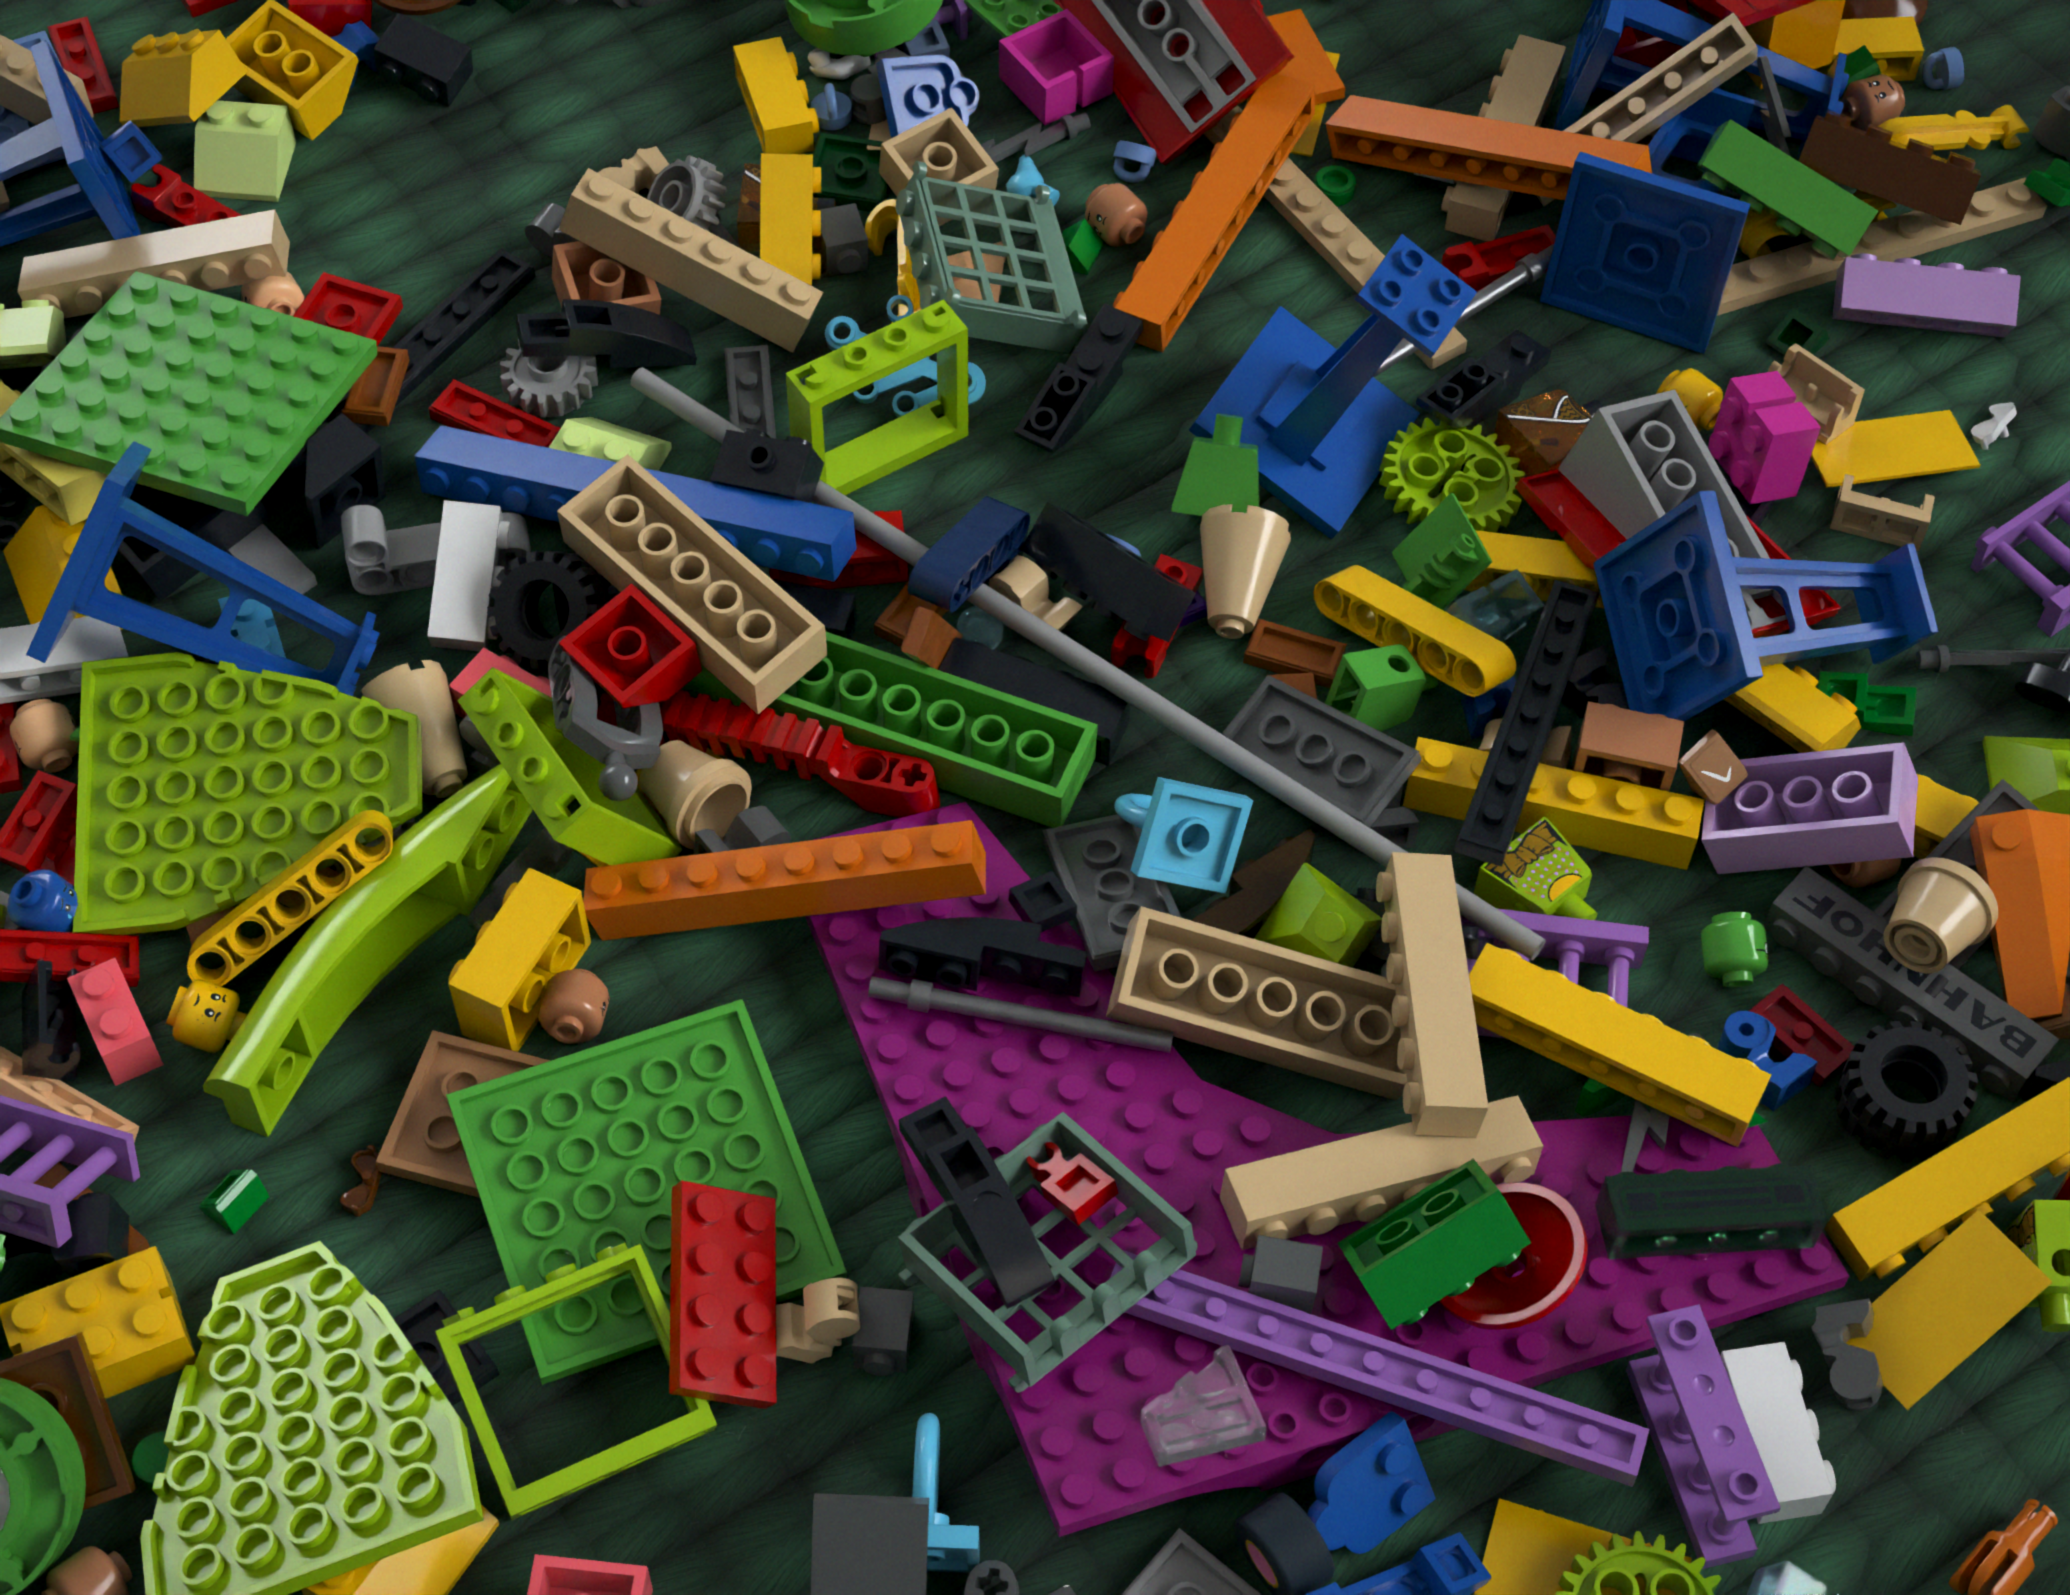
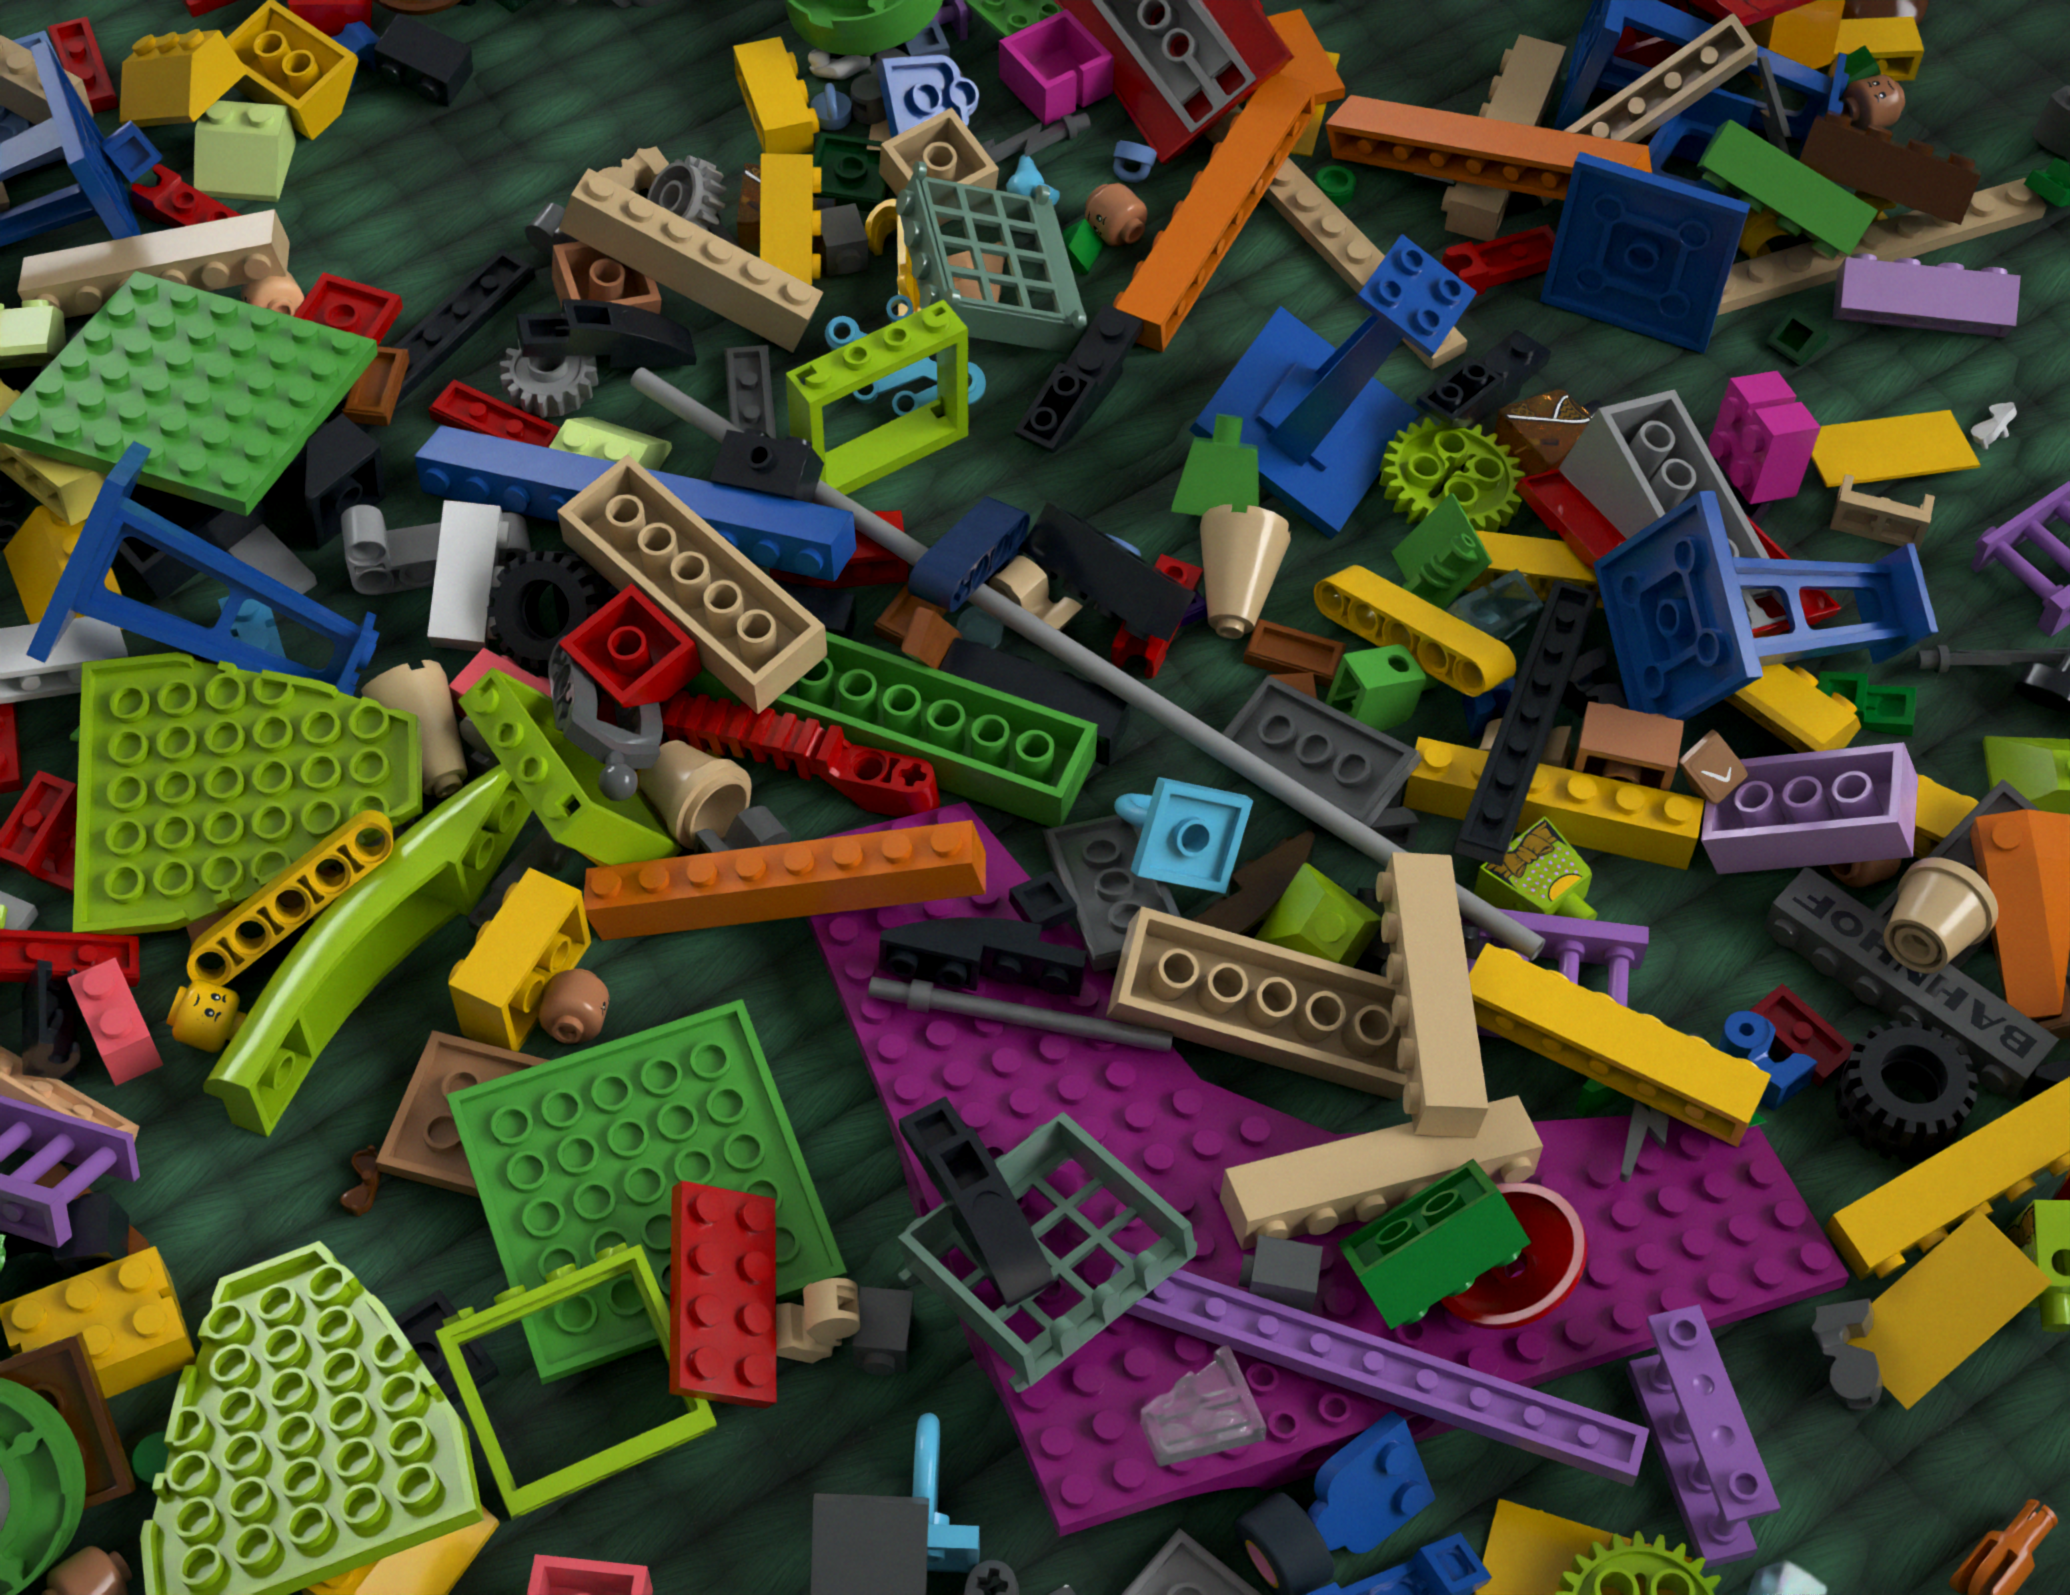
(43, 735): light nougat head -> none
(43, 902): blue head -> none
(235, 1199): green slope -> none
(1074, 1186): red plate -> none
(1525, 271): flat silver bar -> none
(1698, 395): yellow head -> none
(1710, 1211): clear green brick -> none
(1734, 948): bright green head -> none
(1782, 1428): white brick -> none
(1822, 390): tan hinge -> none
(1948, 69): medium blue tile -> none
(1954, 132): yellow piece -> none

